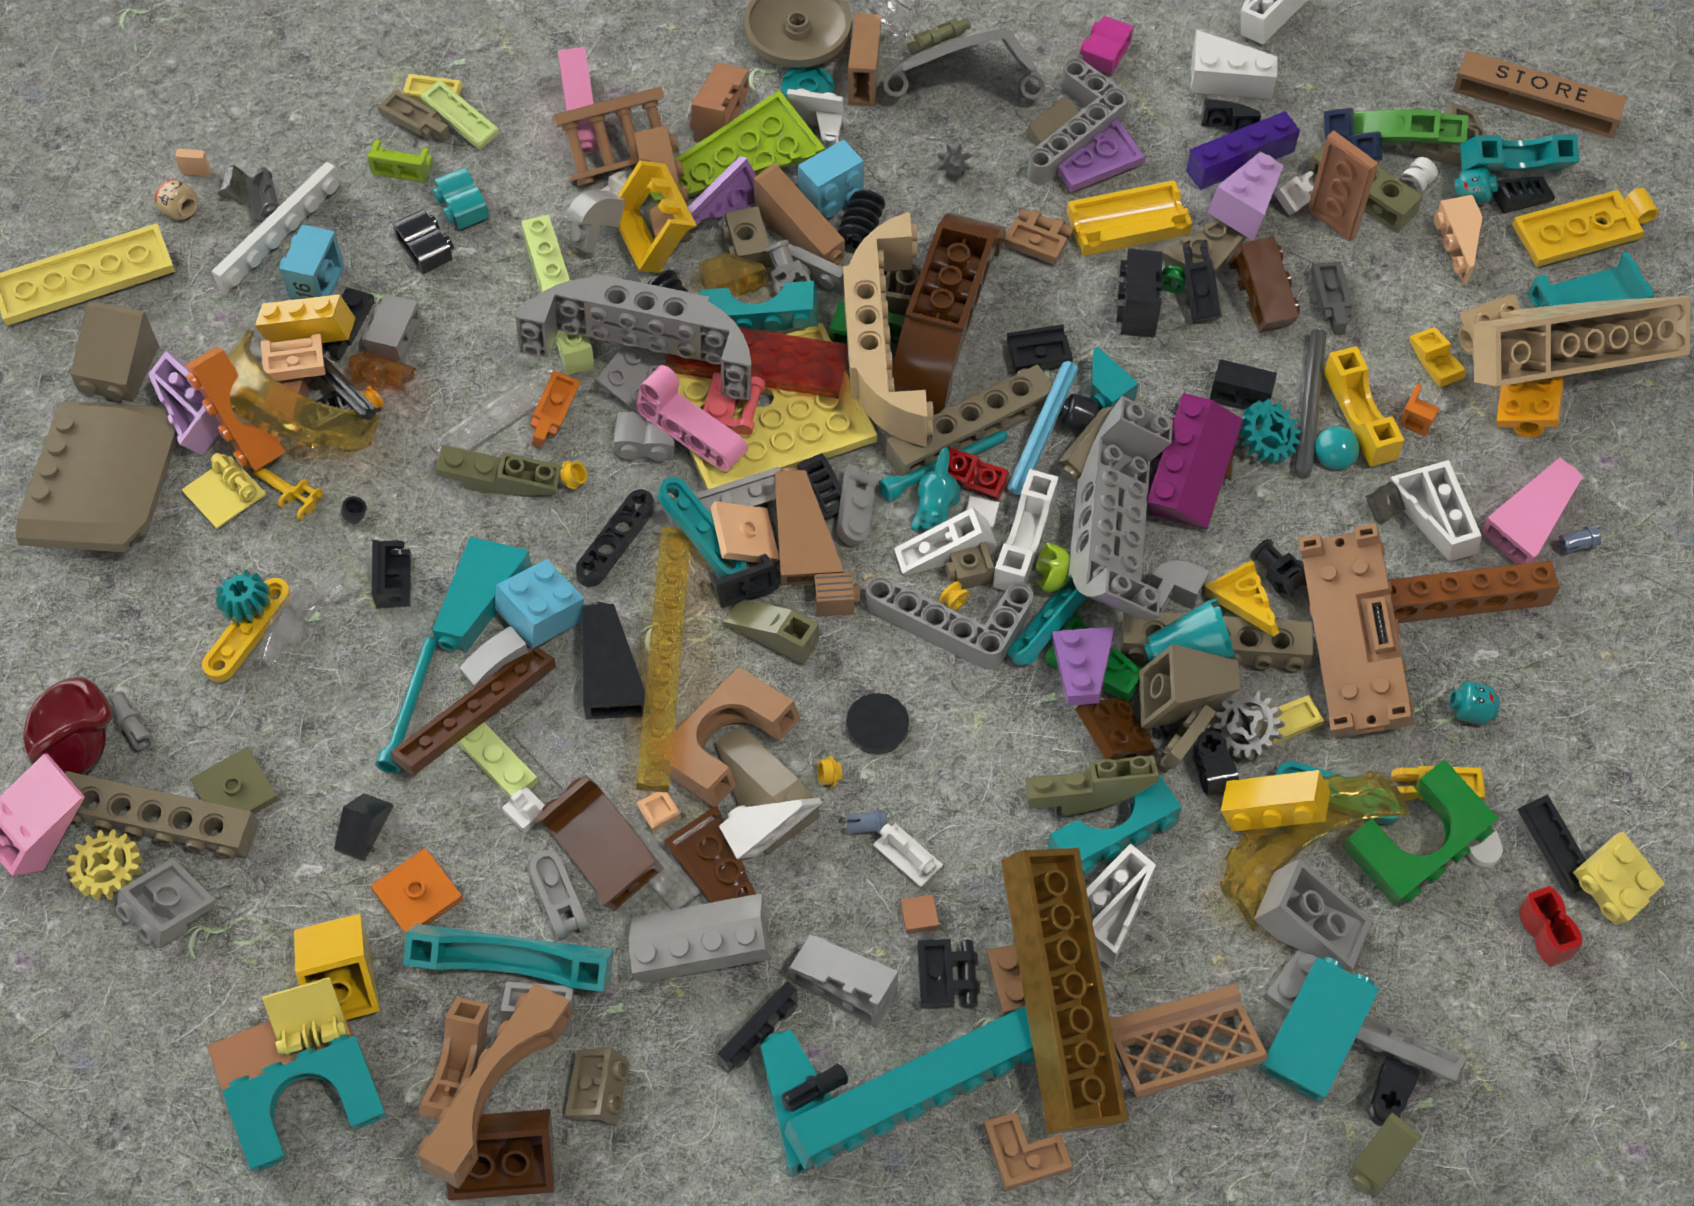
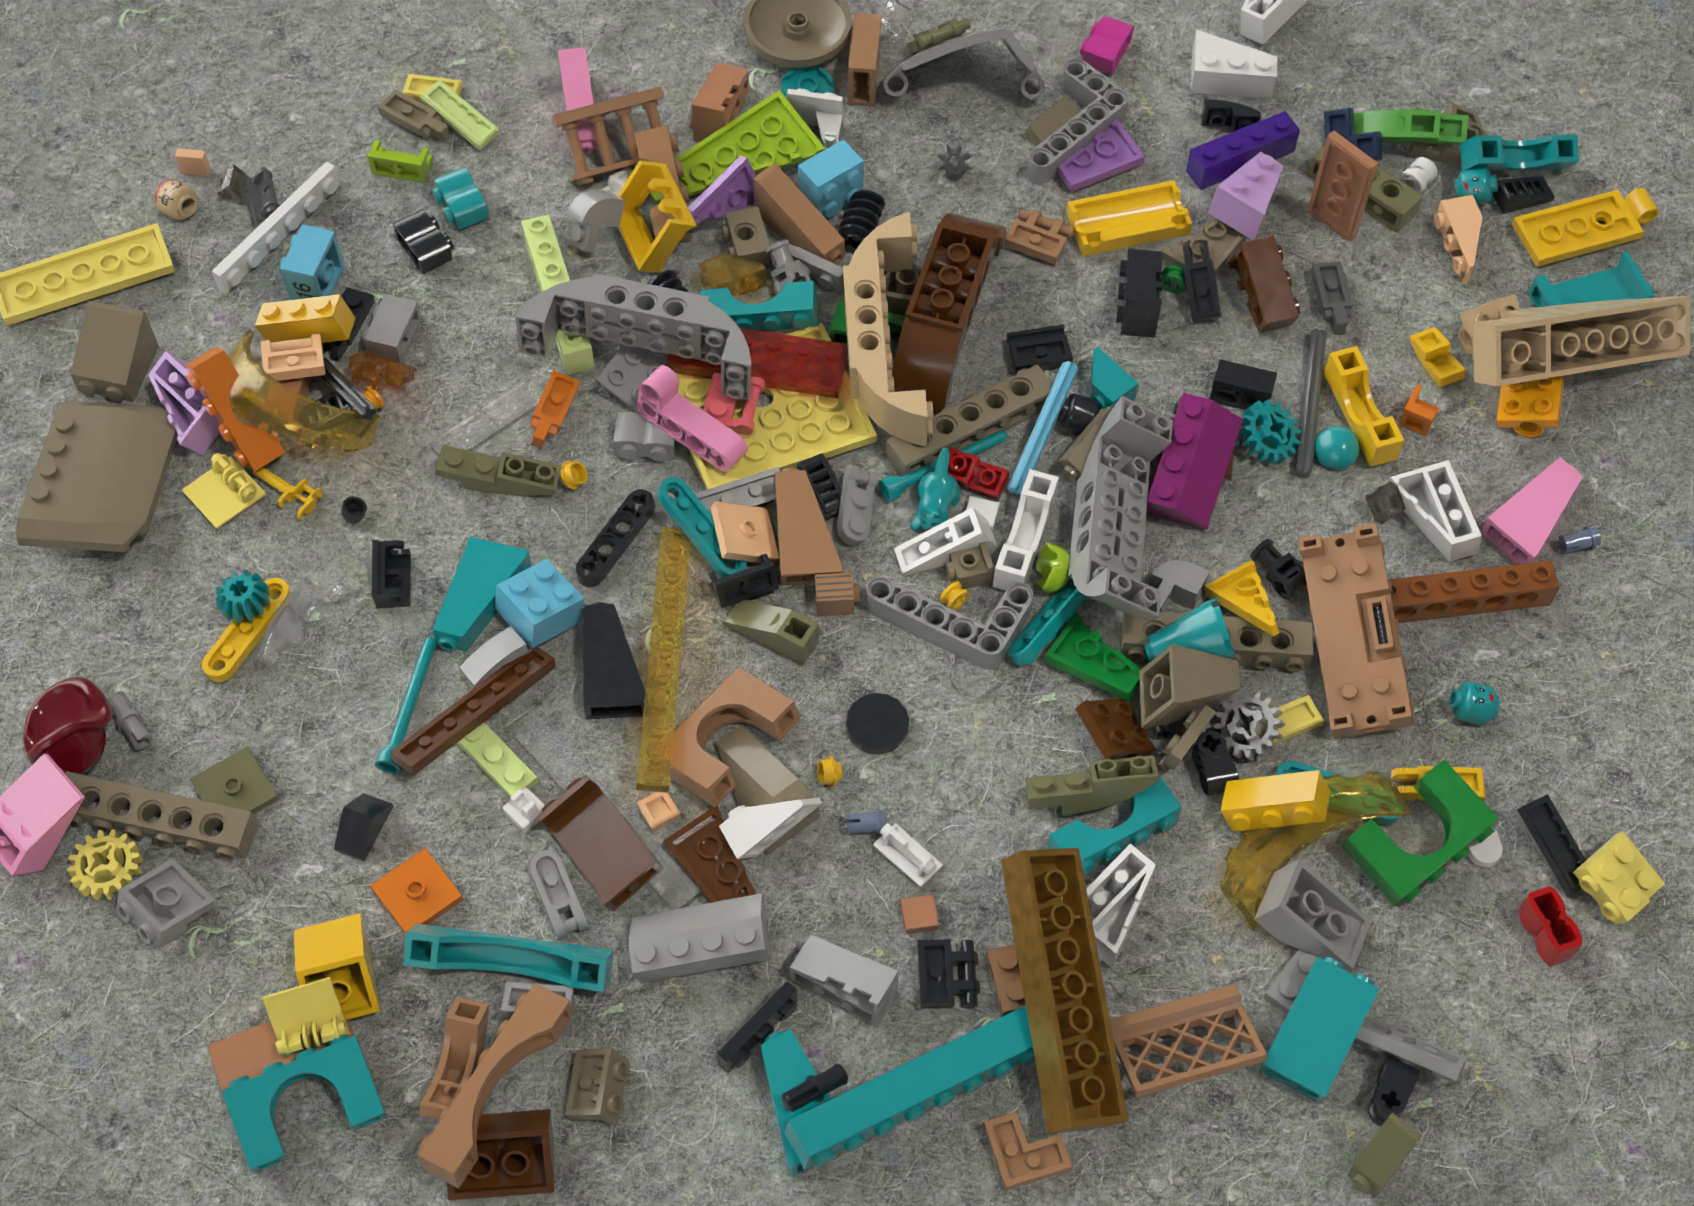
(1083, 662): medium lavender wing -> none
(1295, 193): white plate -> none
(1539, 94): medium nougat brick -> none

